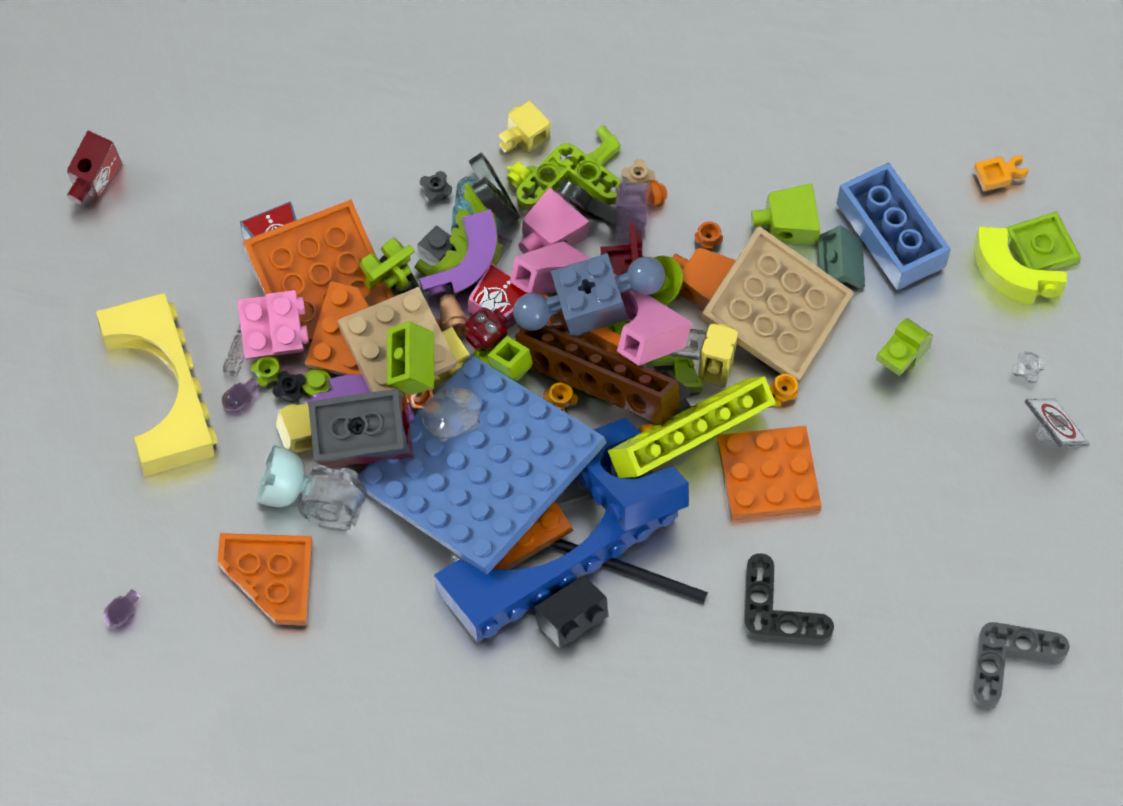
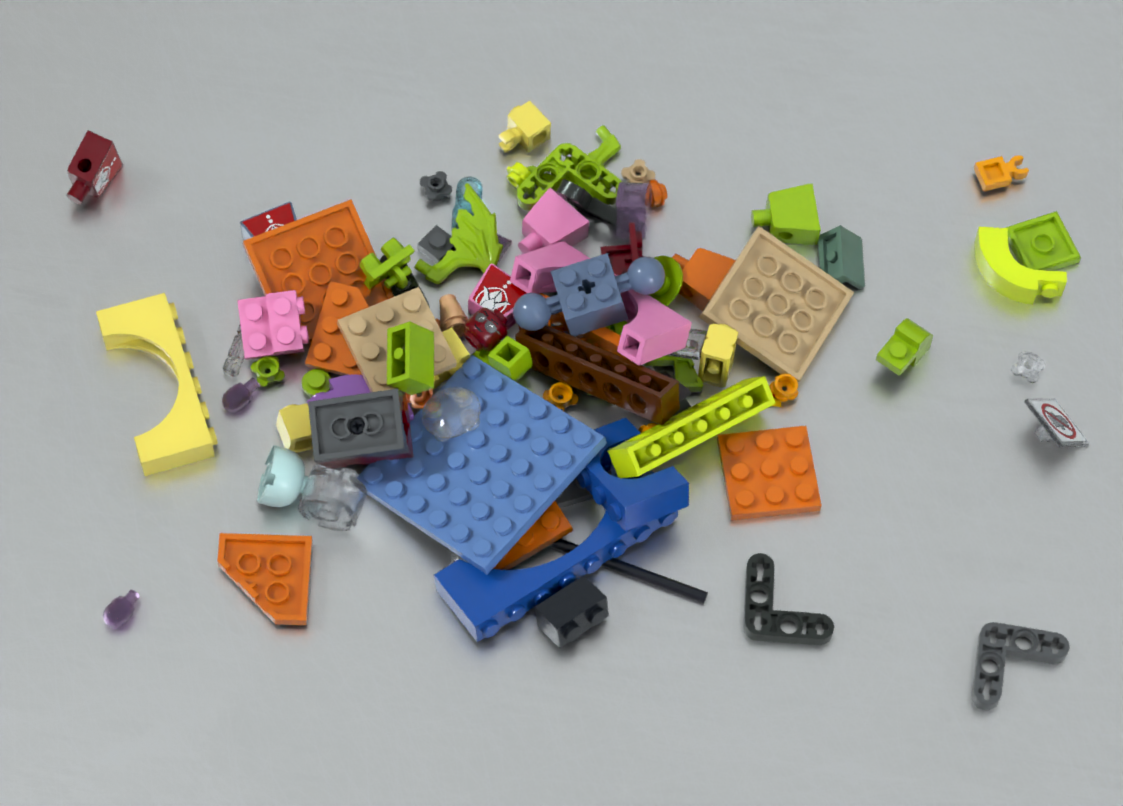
(292, 393): black plate -> none
(481, 245): medium lavender arch -> none
(491, 191): pearl dark grey beam -> none
(712, 229): orange plate -> none
(893, 226): medium blue brick -> none

